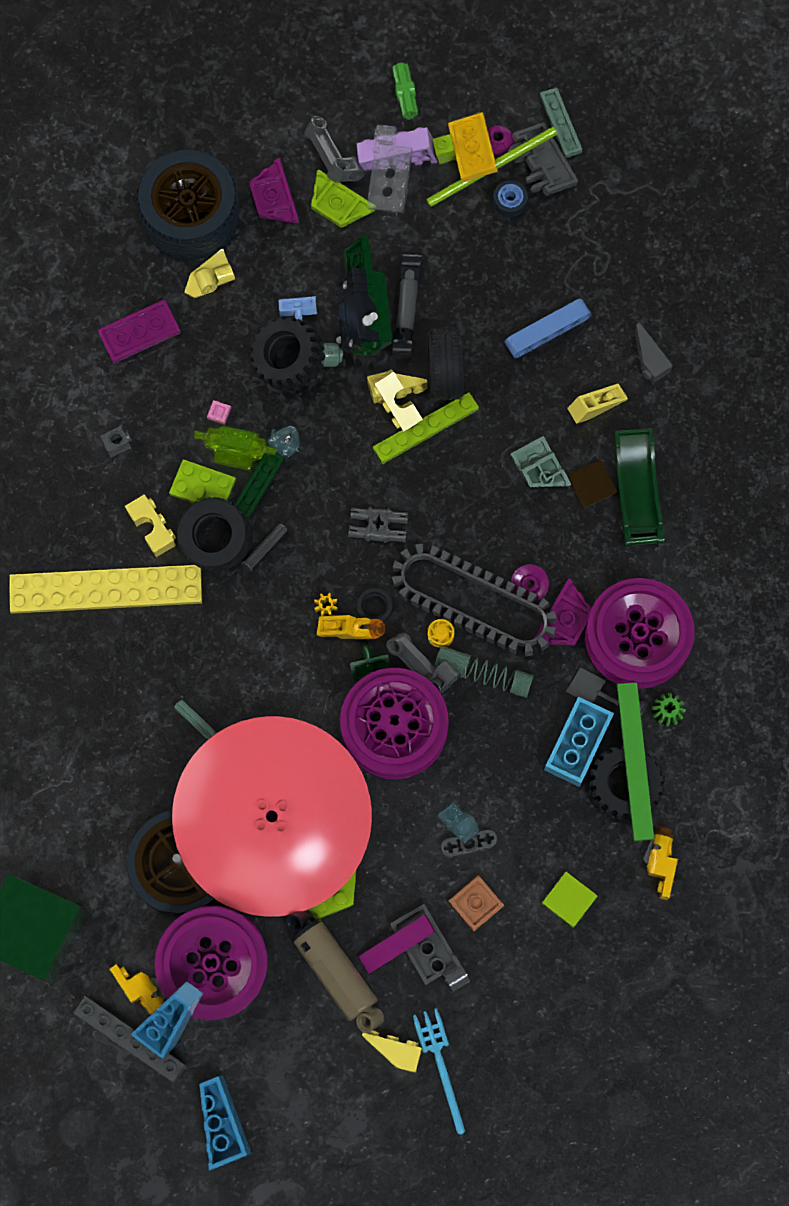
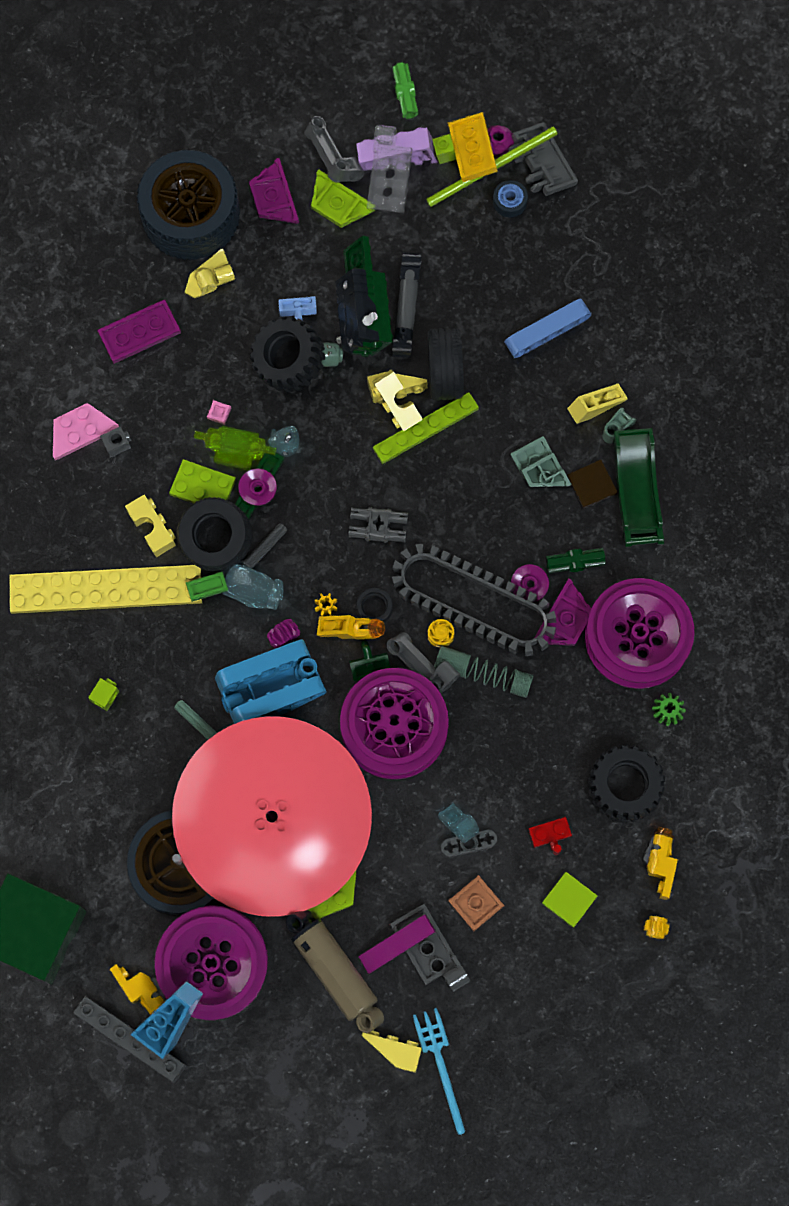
(79, 429): none -> bright pink wing
(104, 693): none -> lime brick
(206, 586): none -> bright green tile
(222, 1126): dark azure wedge -> none
(253, 588): none -> clear light blue hair
(257, 478): none -> magenta dish
(270, 683): none -> dark azure panel
(283, 633): none -> magenta gear
(550, 833): none -> red plate
(561, 122): sand green plate -> none
(575, 560): none -> dark green piece
(578, 741): medium azure brick -> none
(588, 687): dark grey piece -> none
(619, 422): none -> sand green piece
(635, 762): bright green tile -> none
(652, 359): dark grey slope -> none
(656, 927): none -> yellow gear

